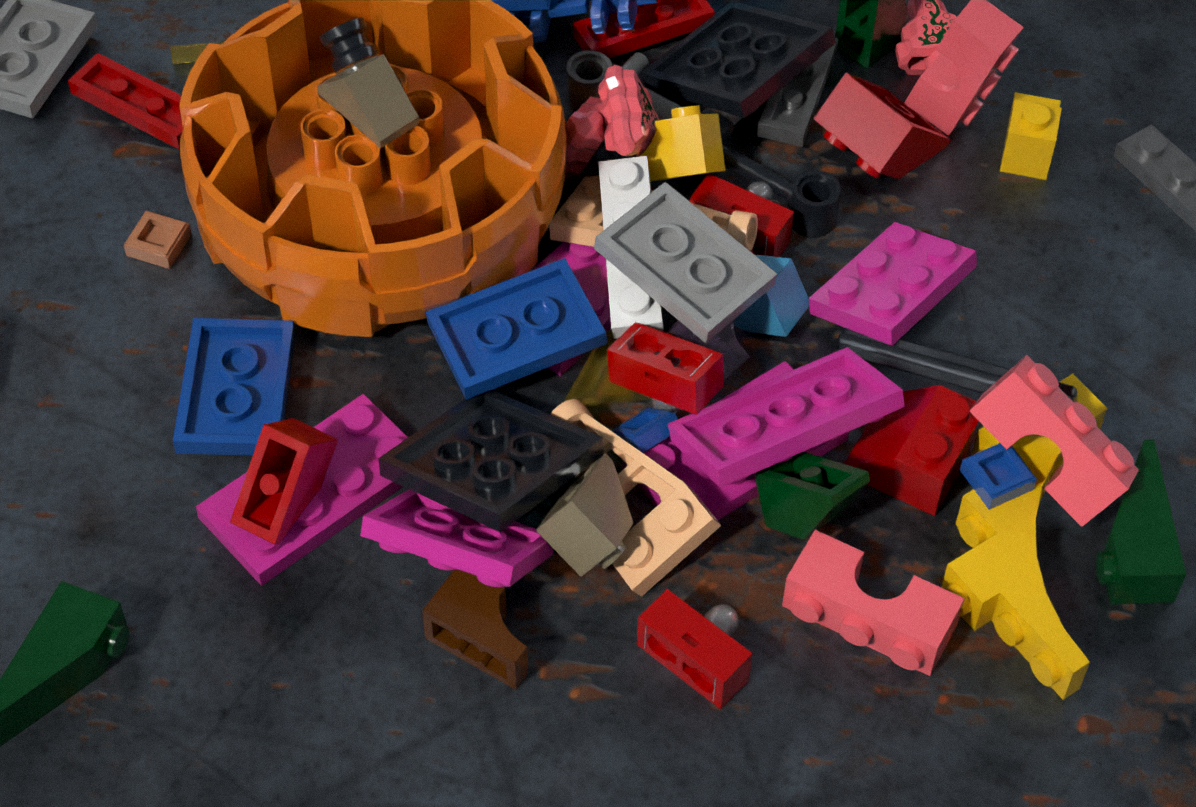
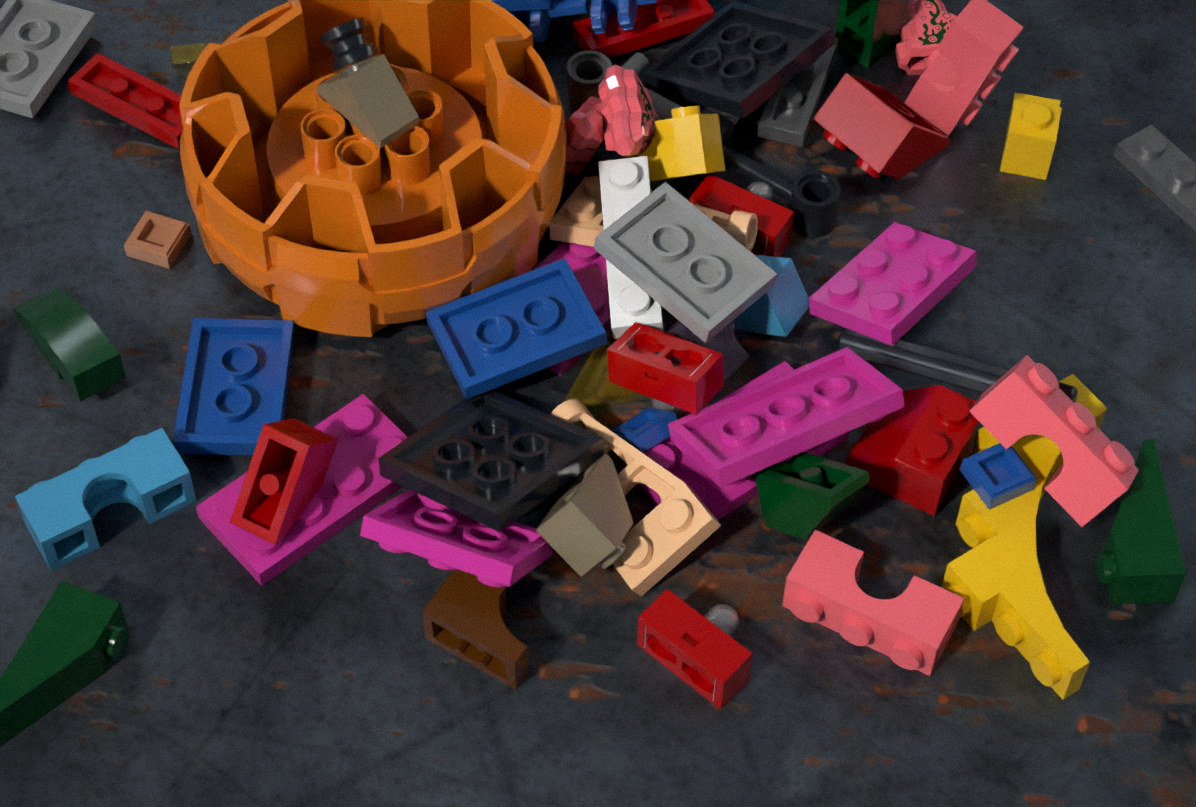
(71, 342): none -> dark green slope
(140, 473): none -> dark azure arch

